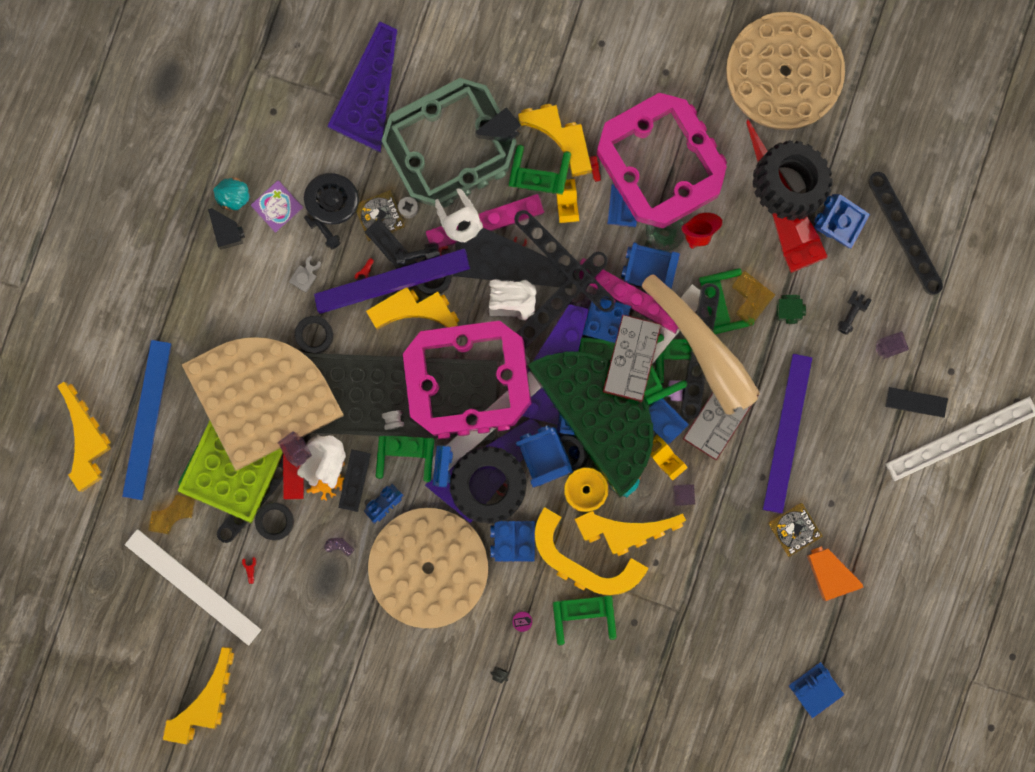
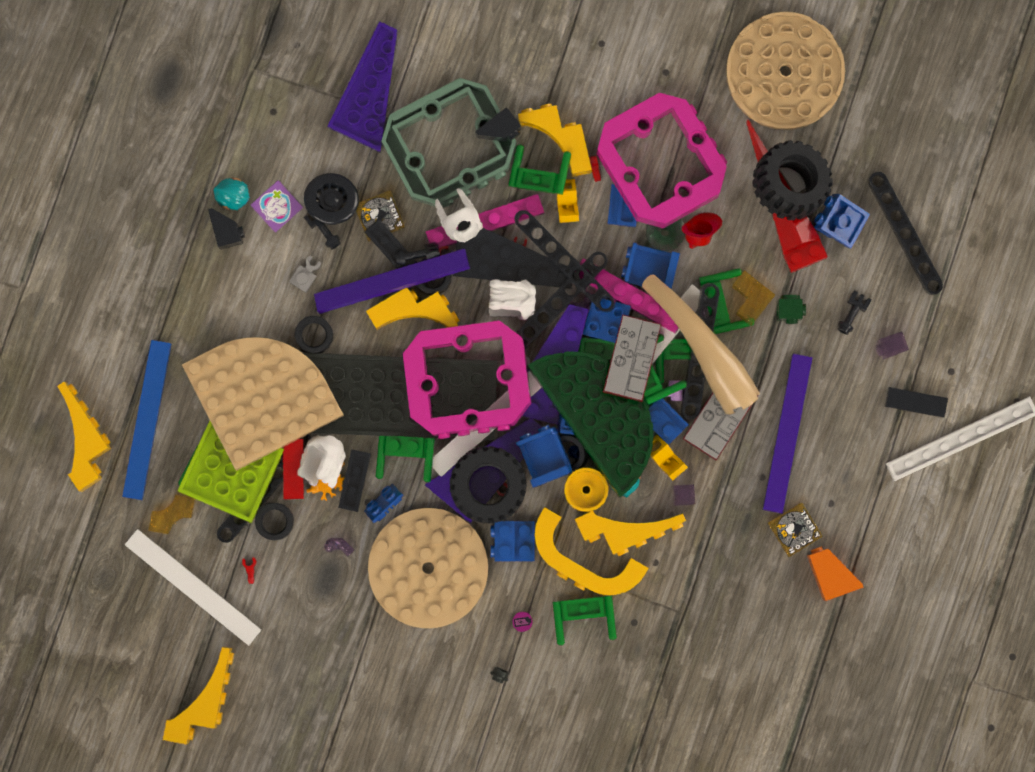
(295, 449): brick -> none
(365, 270): red piece -> none
(393, 420): light grey wheel -> none
(409, 211): light grey wheel -> none
(442, 460): blue plate -> none
(816, 690): blue hinge -> none

